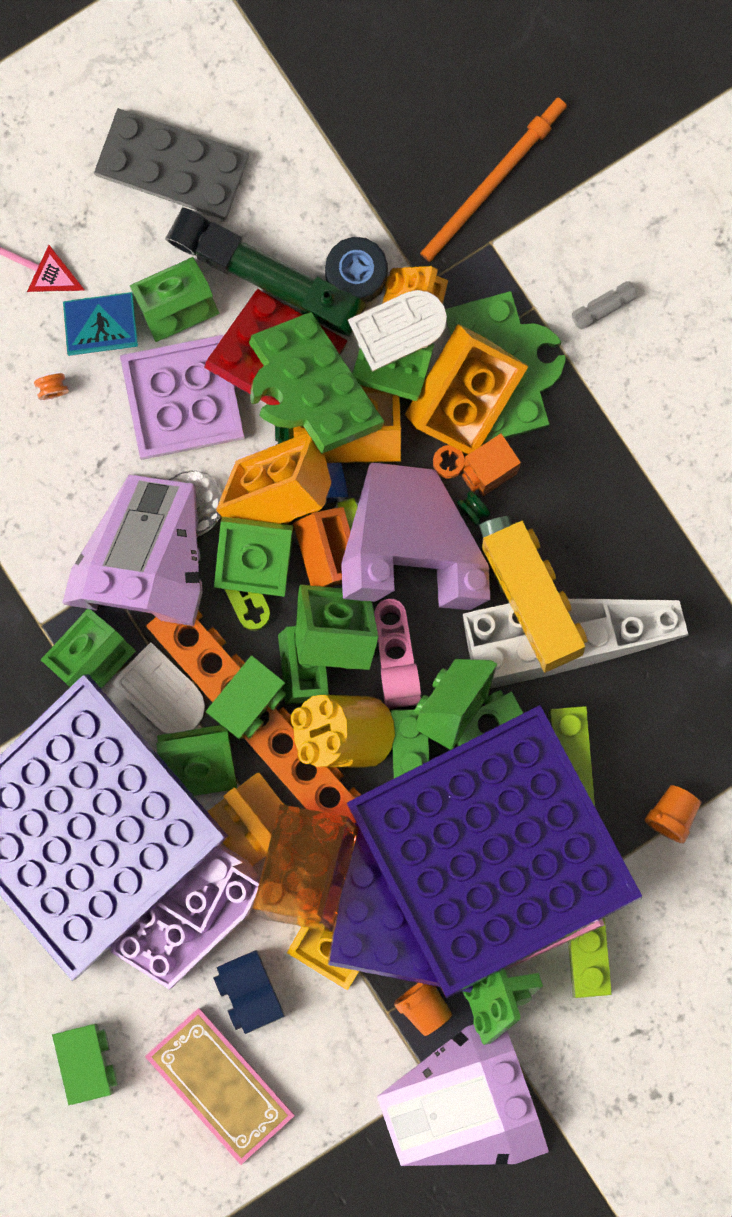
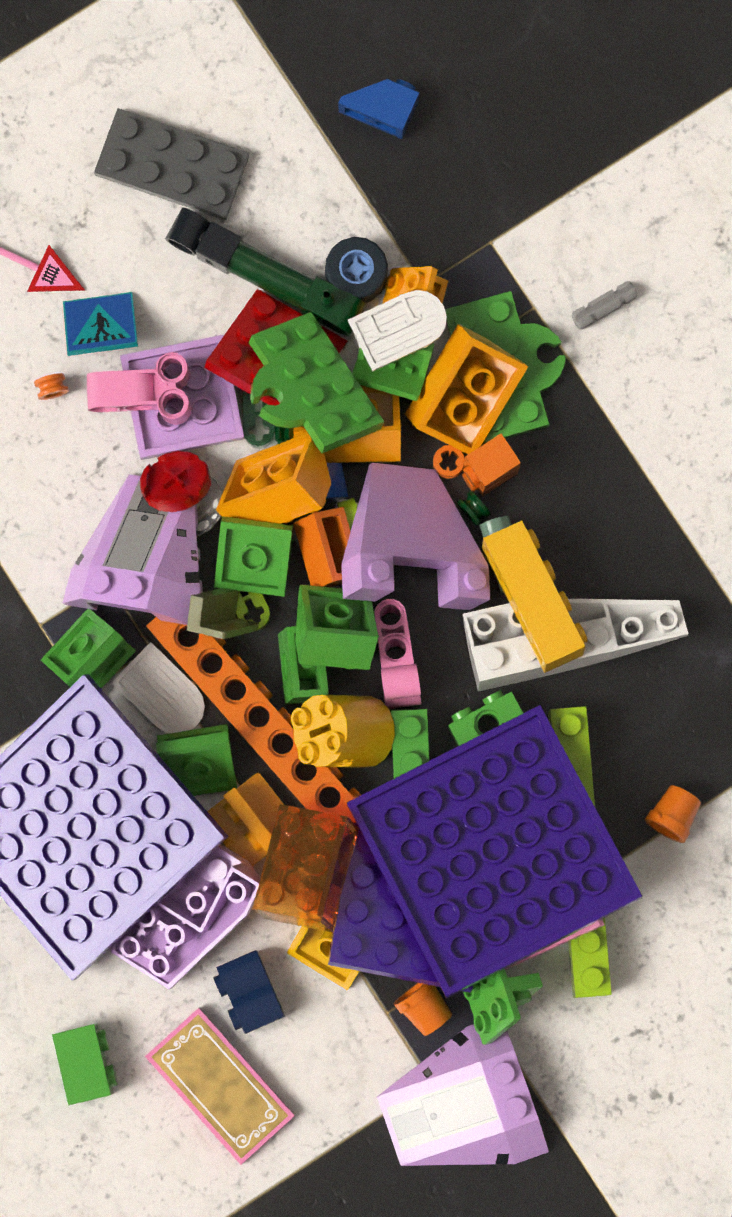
(140, 389): none -> bright pink piece
(174, 299): bright green bracket -> none
(175, 481): none -> red tile
(215, 615): none -> olive panel
(247, 698): bright green piece -> none
(249, 423): none -> clear green beam
(382, 105): none -> blue slope
(455, 700): bright green slope -> none
(537, 129): orange bar -> none

